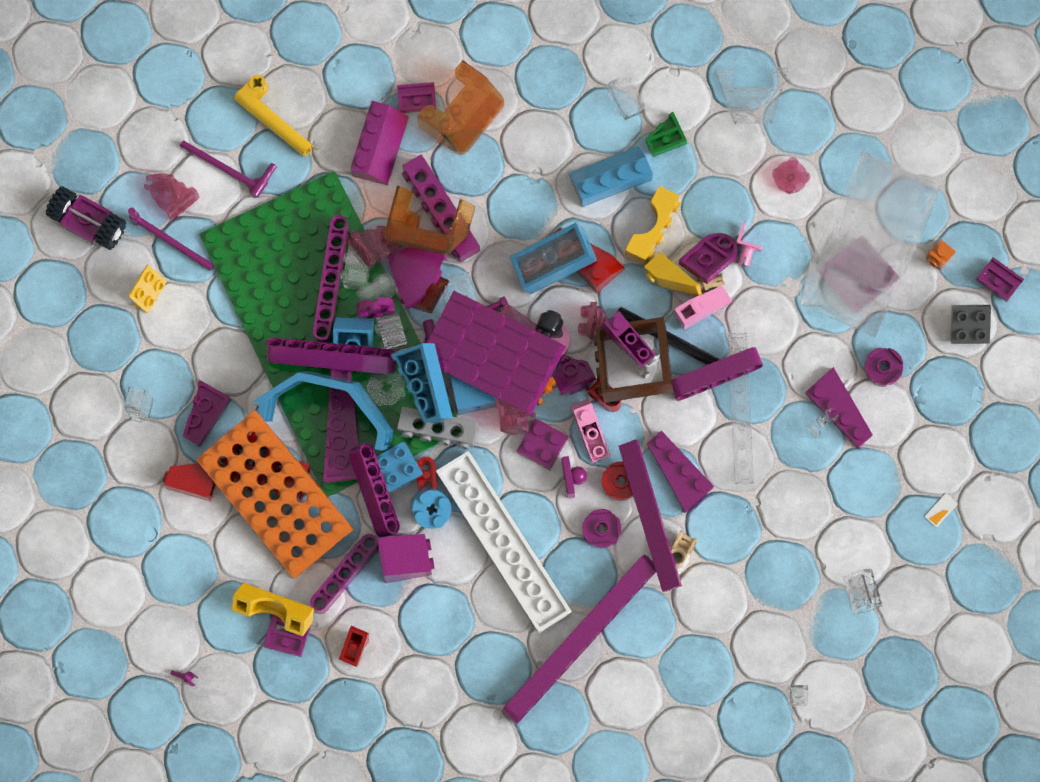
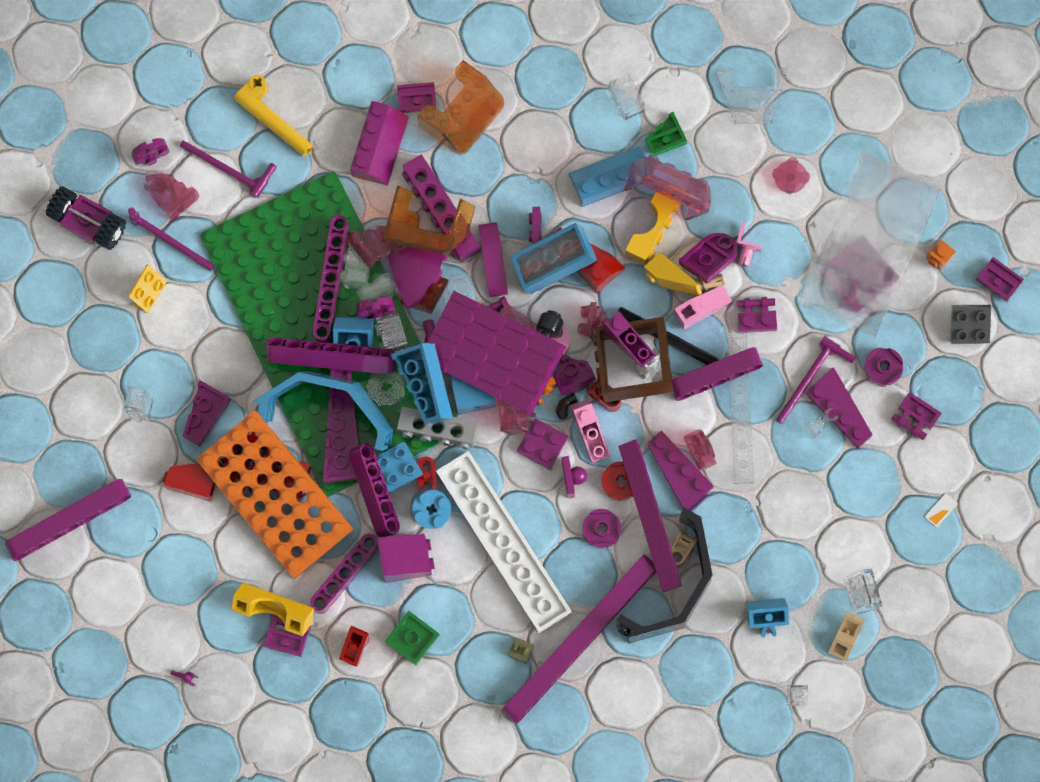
(67, 519): none -> magenta beam
(150, 153): none -> magenta plate
(412, 638): none -> green plate
(493, 259): none -> magenta slope
(521, 650): none -> olive tile
(535, 219): none -> magenta plate
(562, 407): none -> black arm
(637, 632): none -> black panel
(671, 183): none -> clear pink windscreen
(700, 449): none -> clear pink piece
(756, 321): none -> magenta plate
(767, 614): none -> dark azure brick
(828, 348): none -> magenta bar
(846, 636): none -> tan slope
(919, 411): none -> magenta plate

